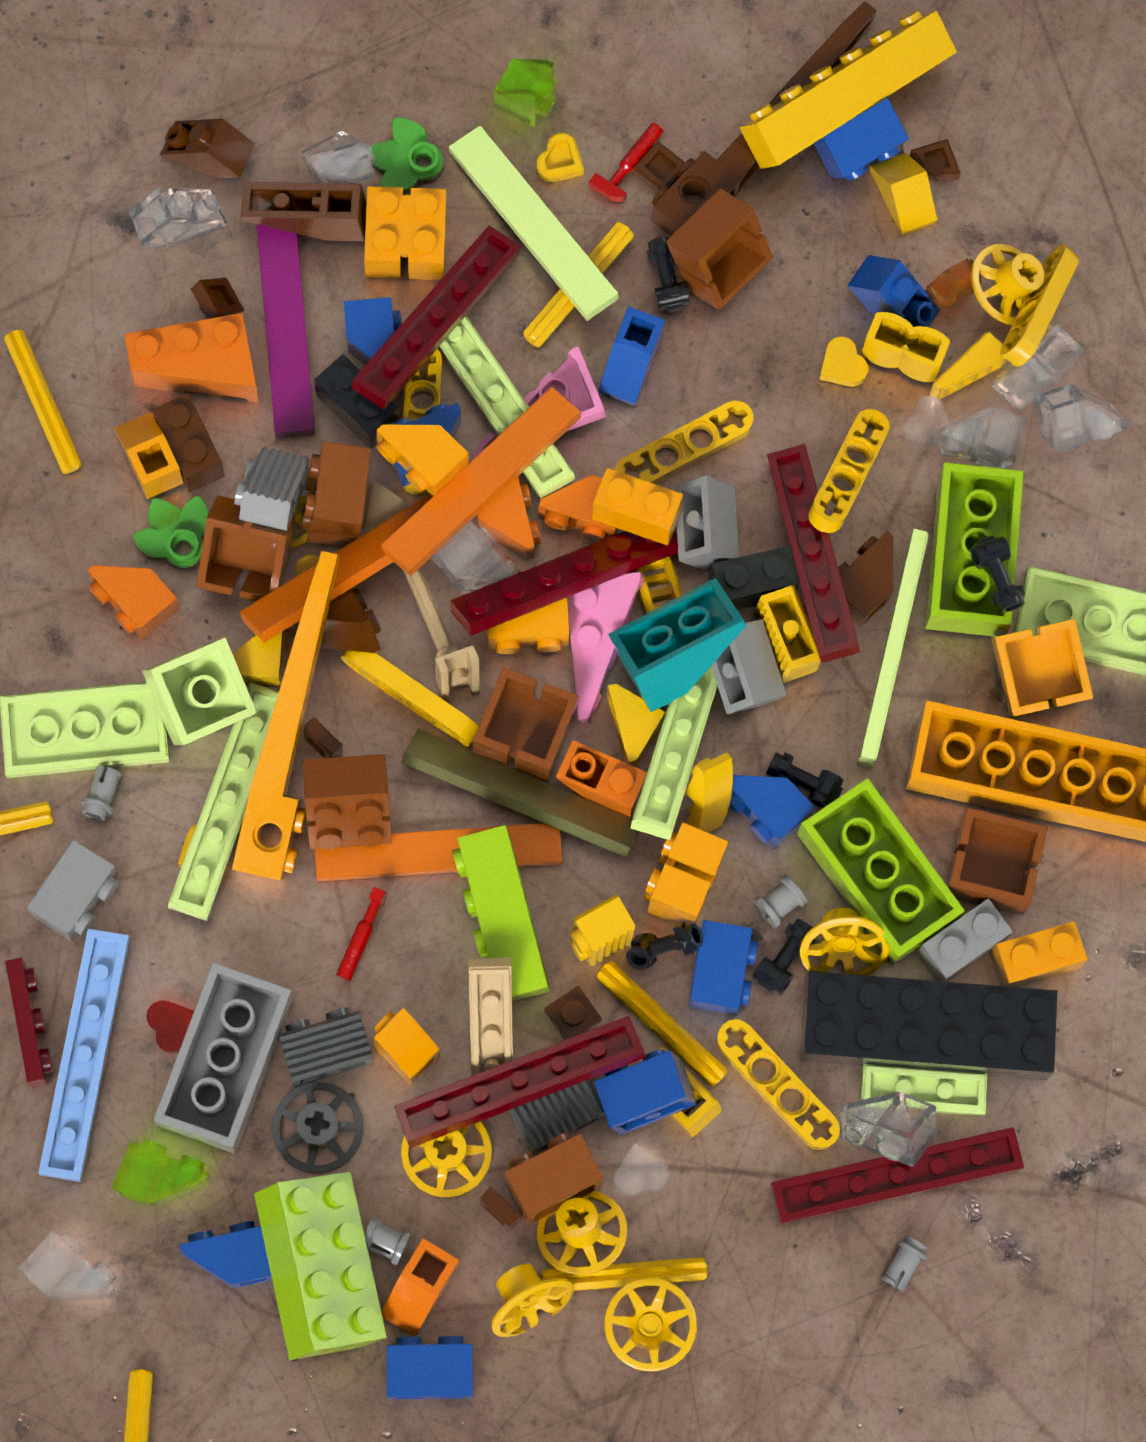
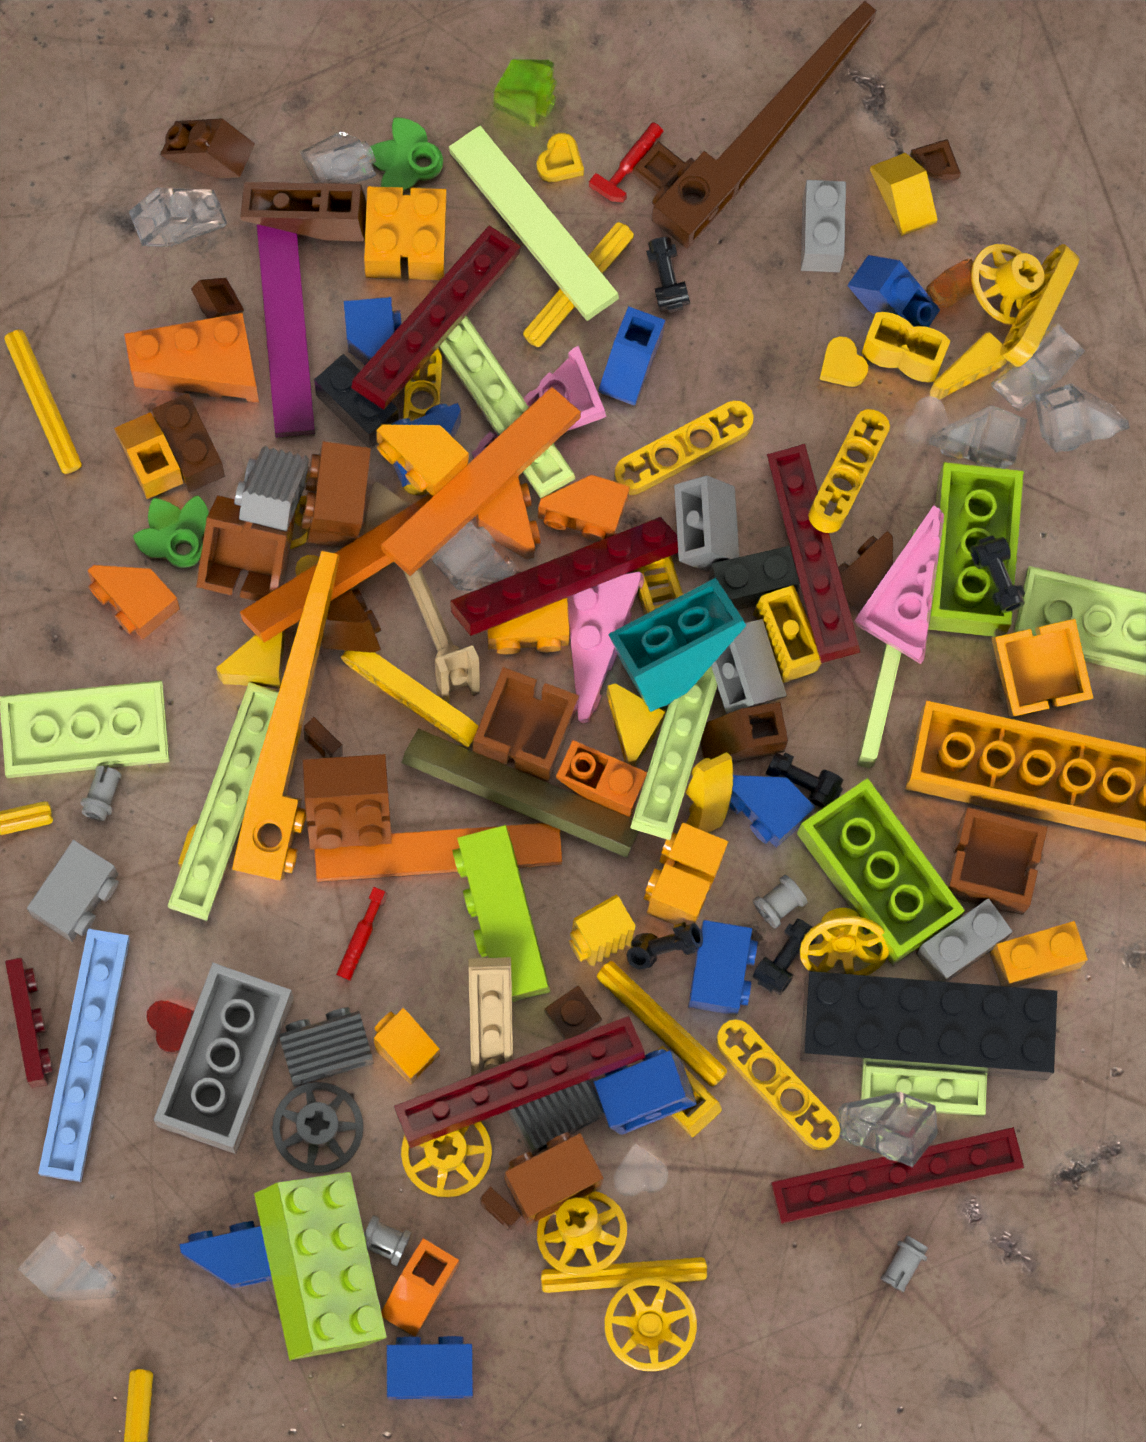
(155, 1178): clear neon green slope -> none
(199, 692): yellowish green slope -> none
(526, 1294): yellow wheel -> none
(637, 506): light orange brick -> none
(719, 249): dark orange piece -> none
(746, 733): none -> reddish brown slope
(823, 226): none -> light grey brick
(847, 89): yellow brick -> none
(861, 141): blue brick -> none
(903, 600): none -> bright pink wing

